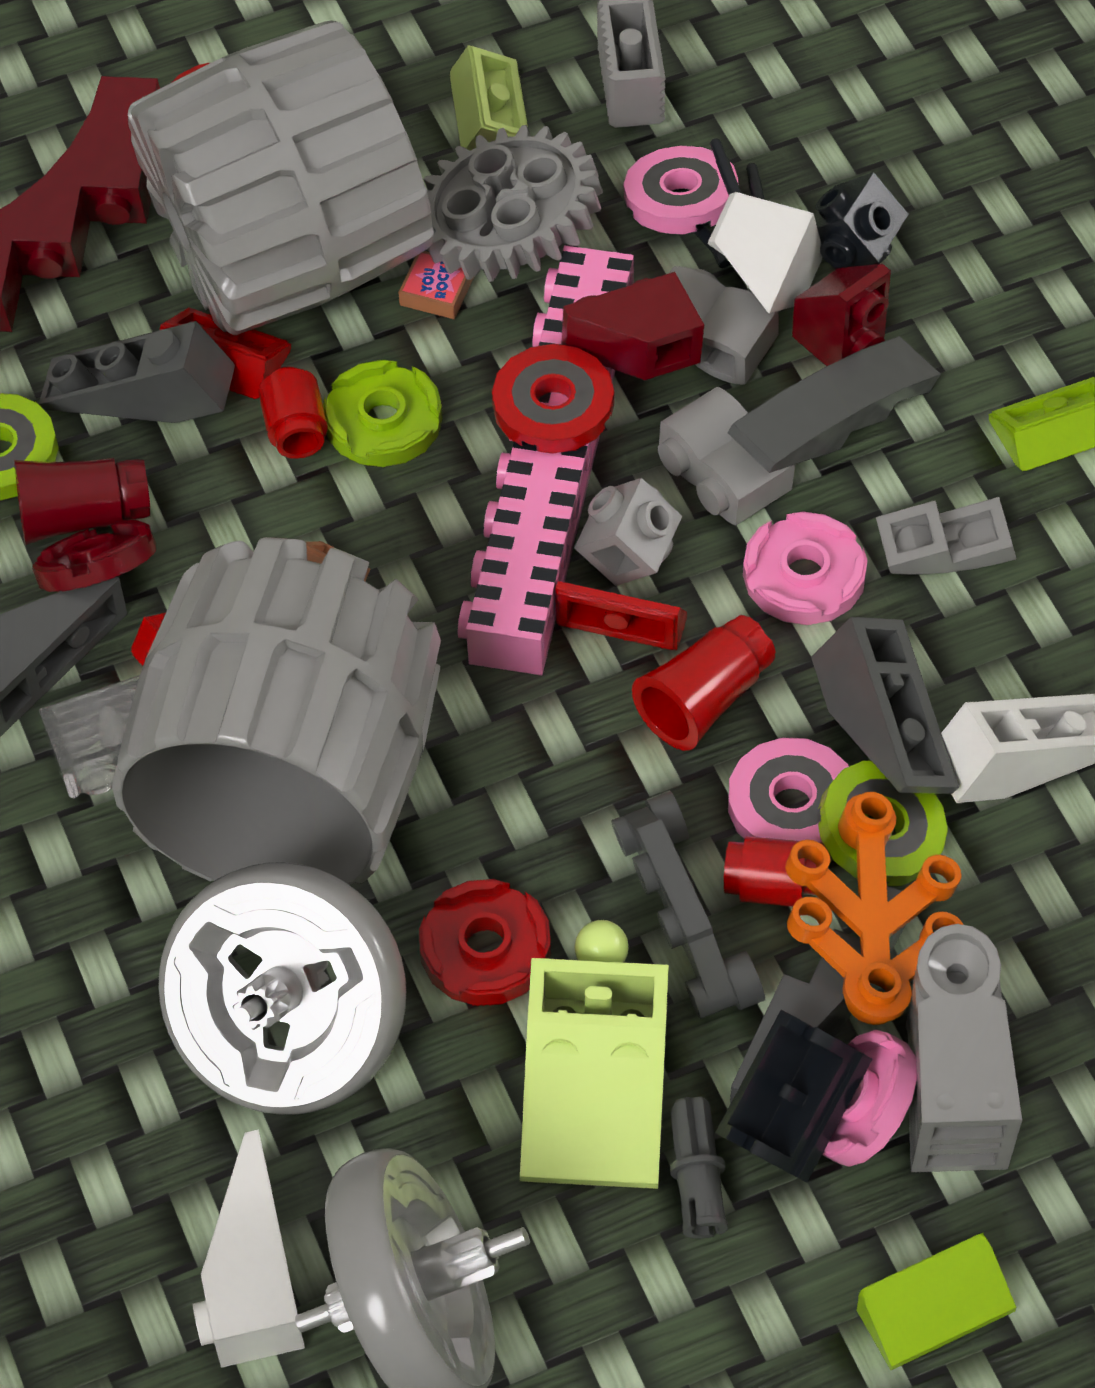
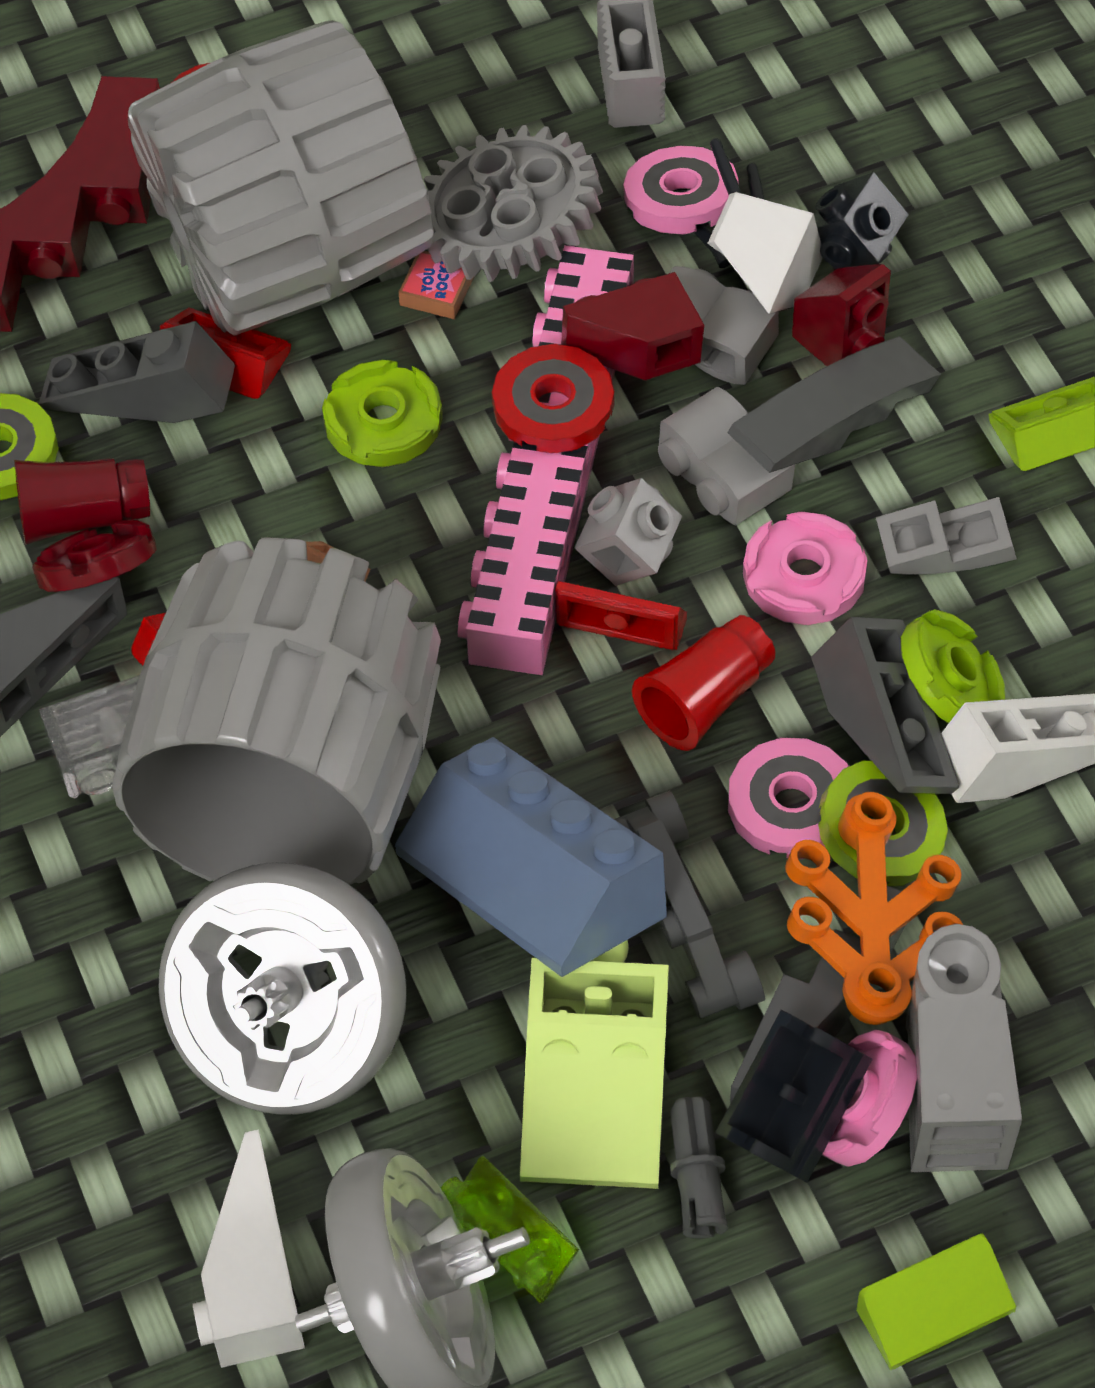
(293, 412): red brick -> none
(475, 975): red tile -> none
(486, 96): yellowish green slope -> none
(497, 1206): none -> clear neon green hinge
(533, 857): none -> sand blue slope
(759, 874): red brick -> none
(948, 665): none -> lime tile

